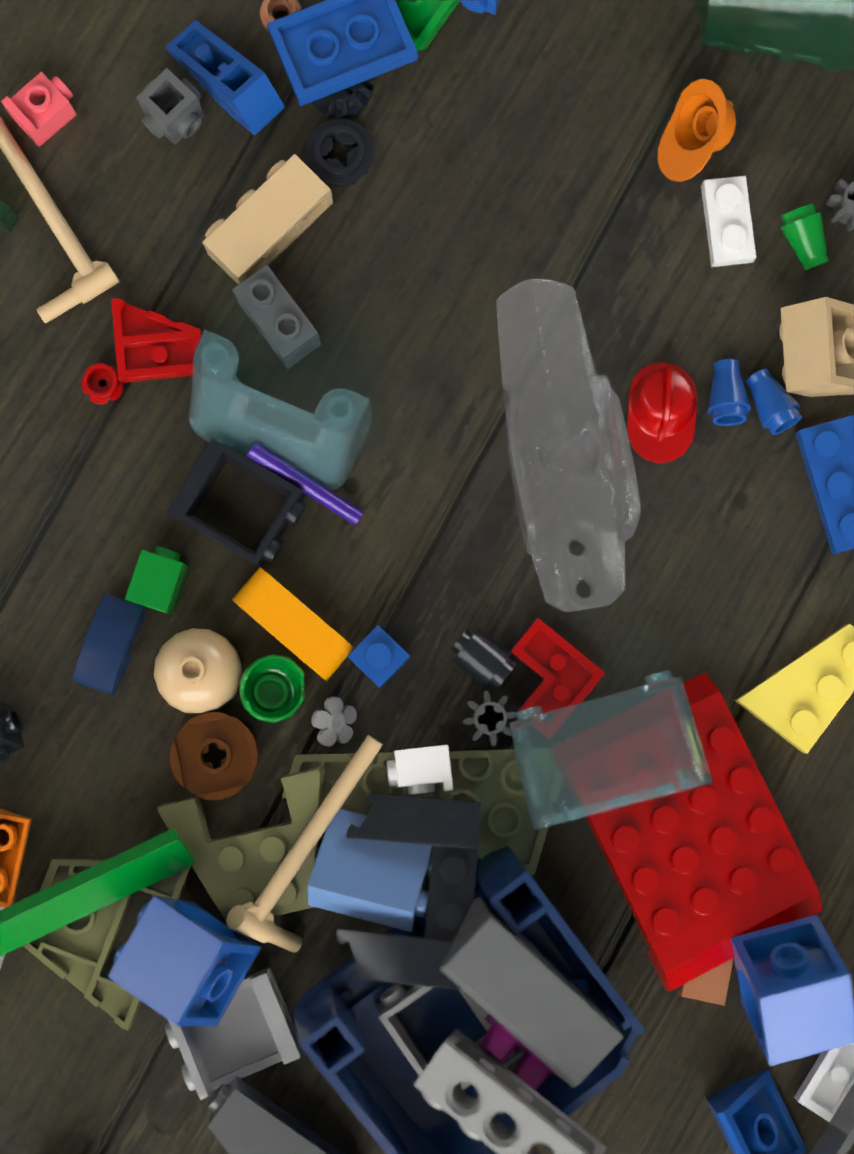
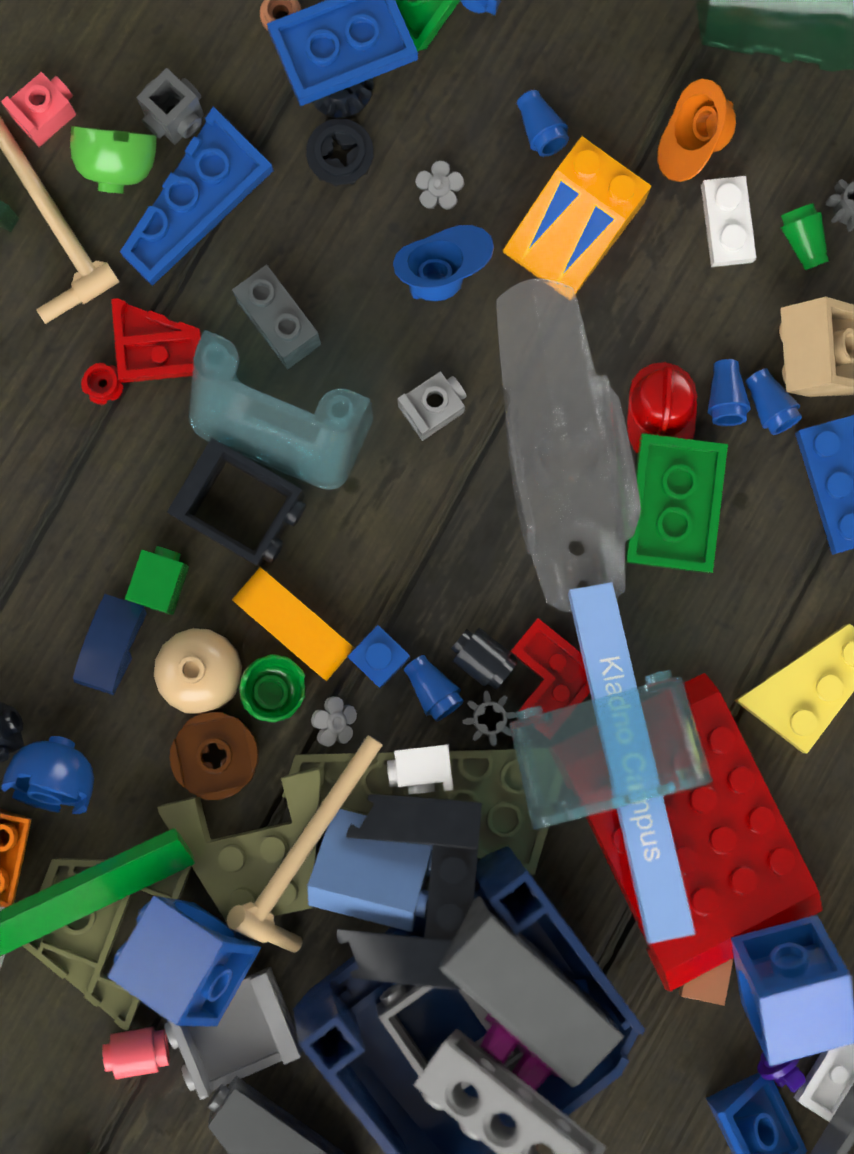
(50, 776): none -> blue cylinder
(112, 156): none -> bright green cylinder
(136, 1052): none -> coral brick
(203, 189): none -> blue wing
(227, 77): blue slope -> none
(268, 219): tan brick -> none
(306, 483): dark purple bar -> none
(428, 419): none -> light grey brick
(434, 690): none -> blue cone
(439, 186): none -> light grey plant
(441, 261): none -> blue piece
(543, 126): none -> blue cone
(577, 216): none -> light orange slope
(643, 823): none -> light blue tile
(679, 503): none -> green plate
(782, 1073): none -> dark purple plate

